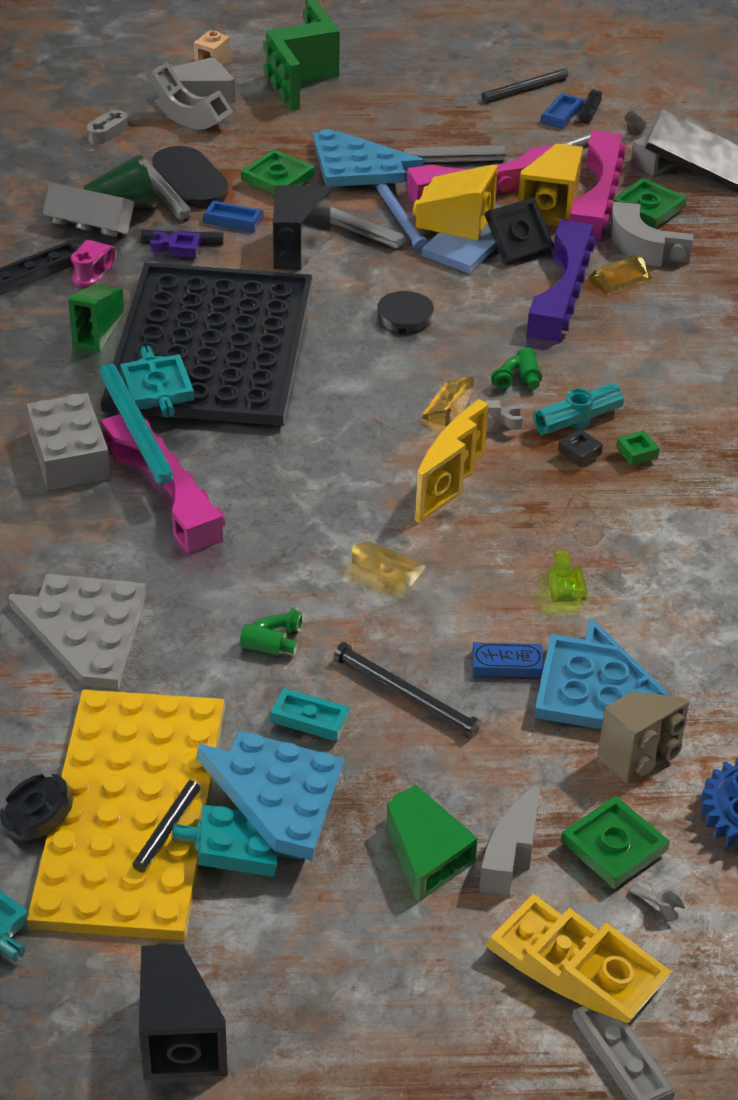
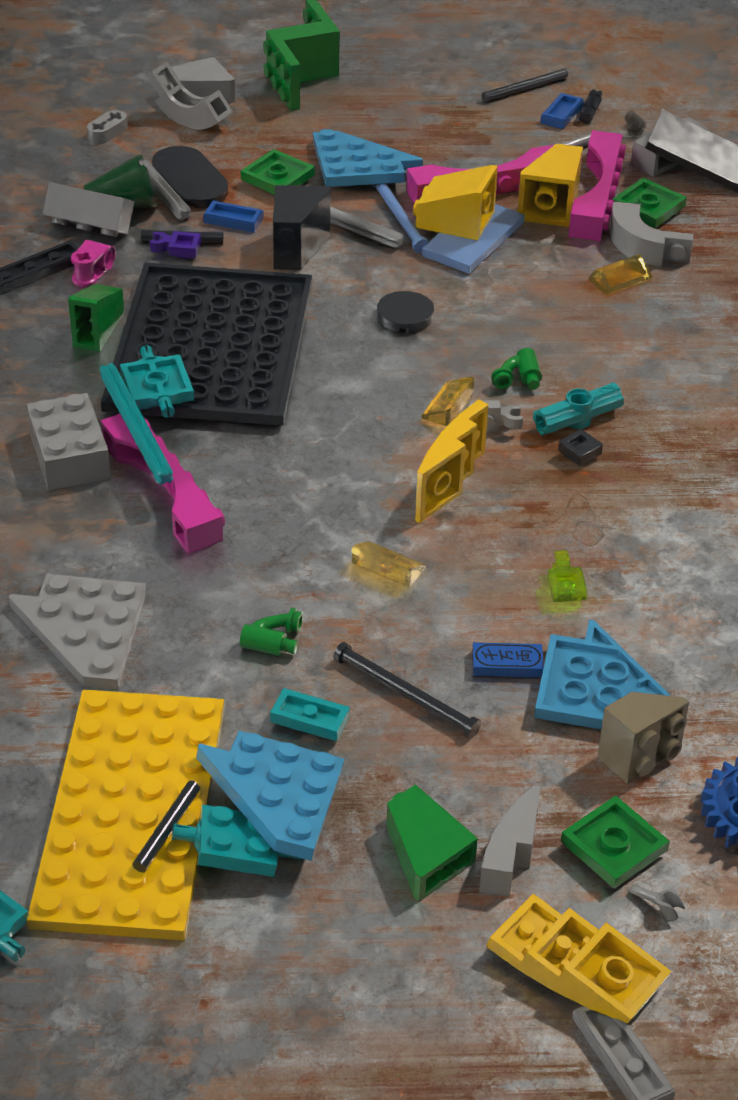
(36, 807): black tile -> none
(178, 1018): black slope -> none
(213, 45): light nougat brick -> none
(459, 154): light grey axle -> none
(519, 230): black plate -> none
(553, 309): dark purple arch -> none
(637, 447): green plate -> none

